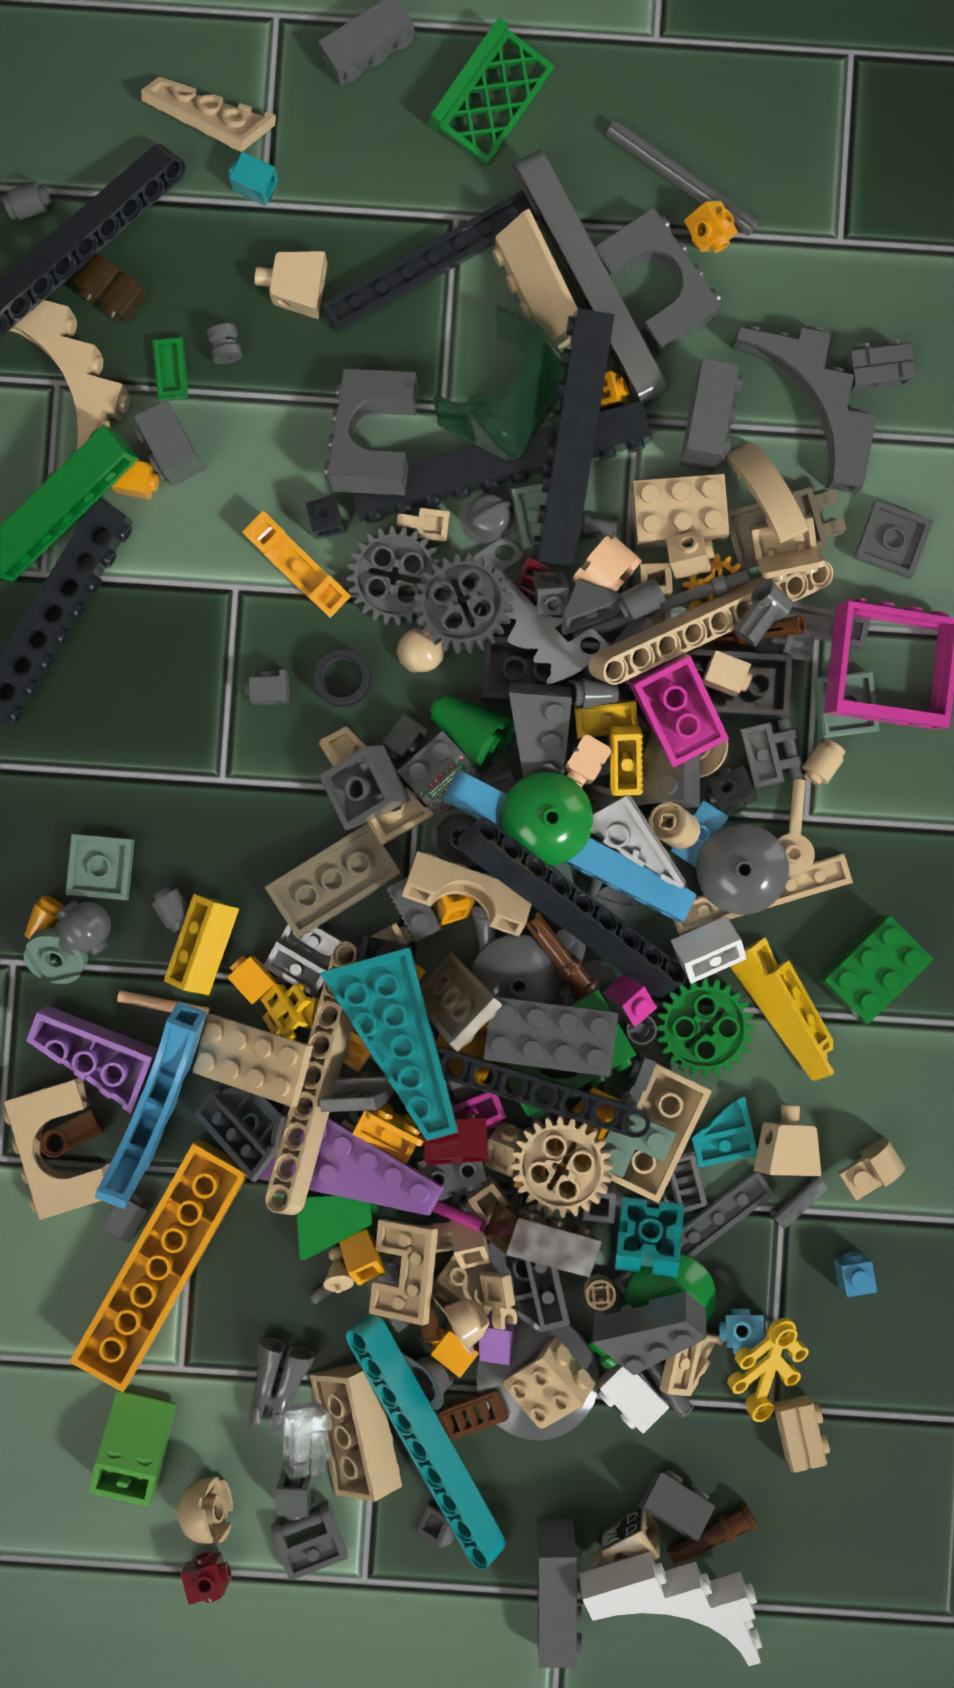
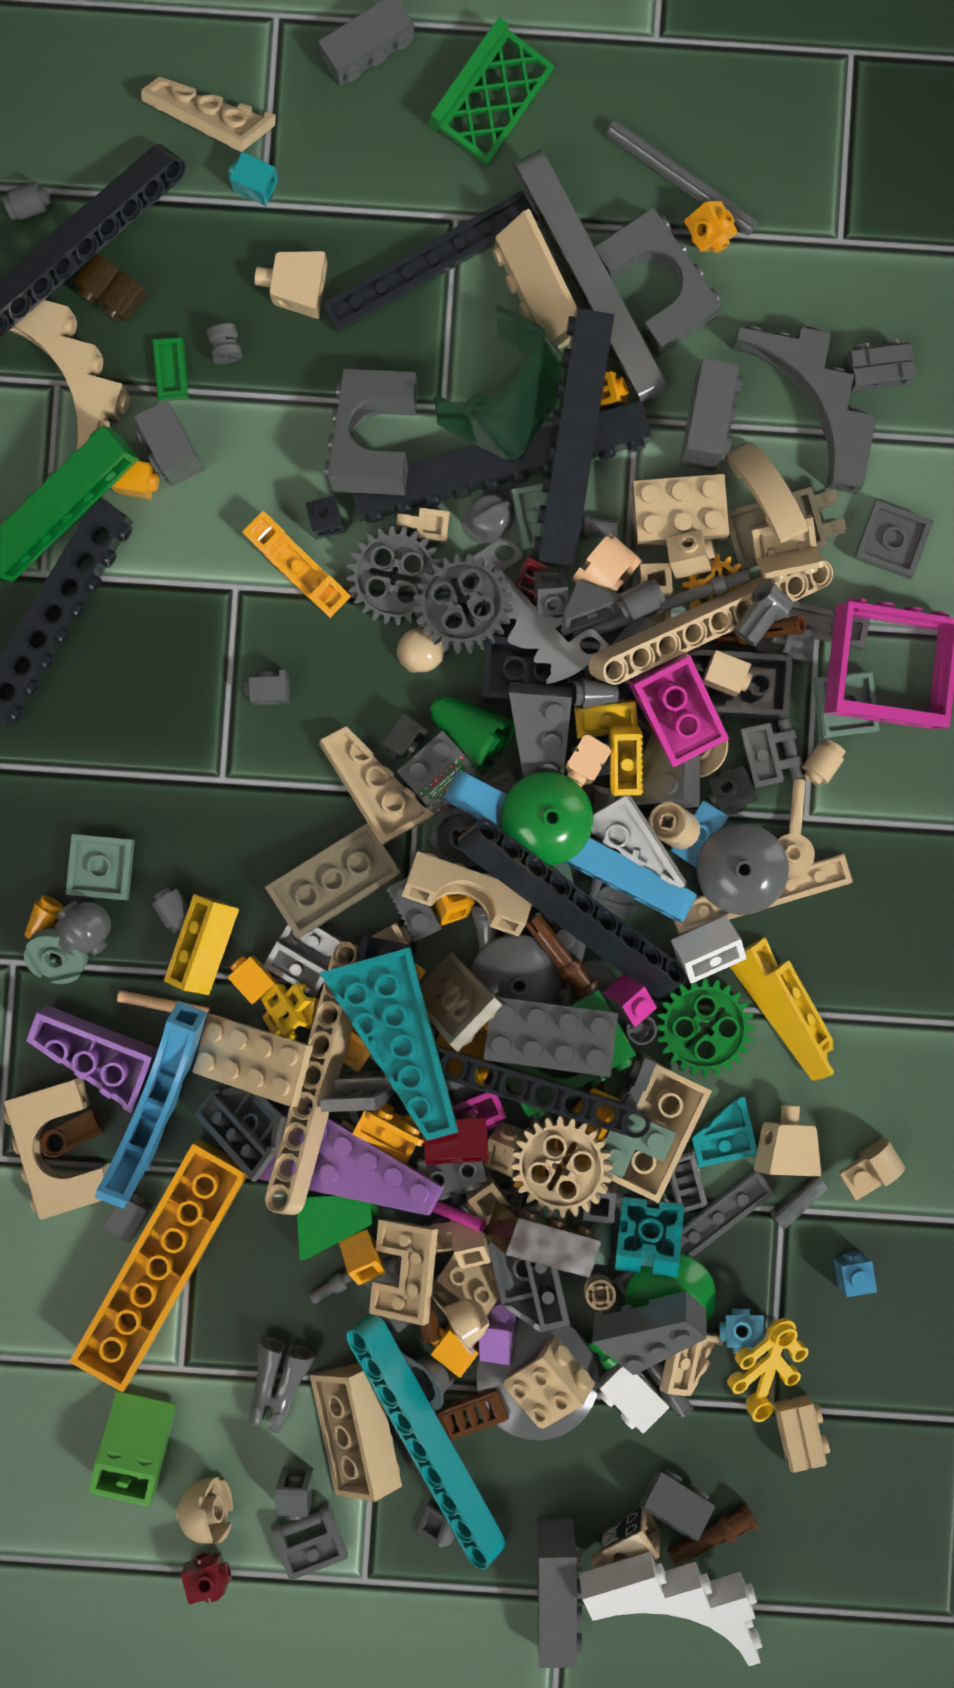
(305, 1440): clear brick -> none
(319, 677): black tyre -> none
(337, 1278): tan piece -> none
(364, 786): dark grey slope -> none
(499, 1296): tan plate -> none
(875, 969): green brick -> none

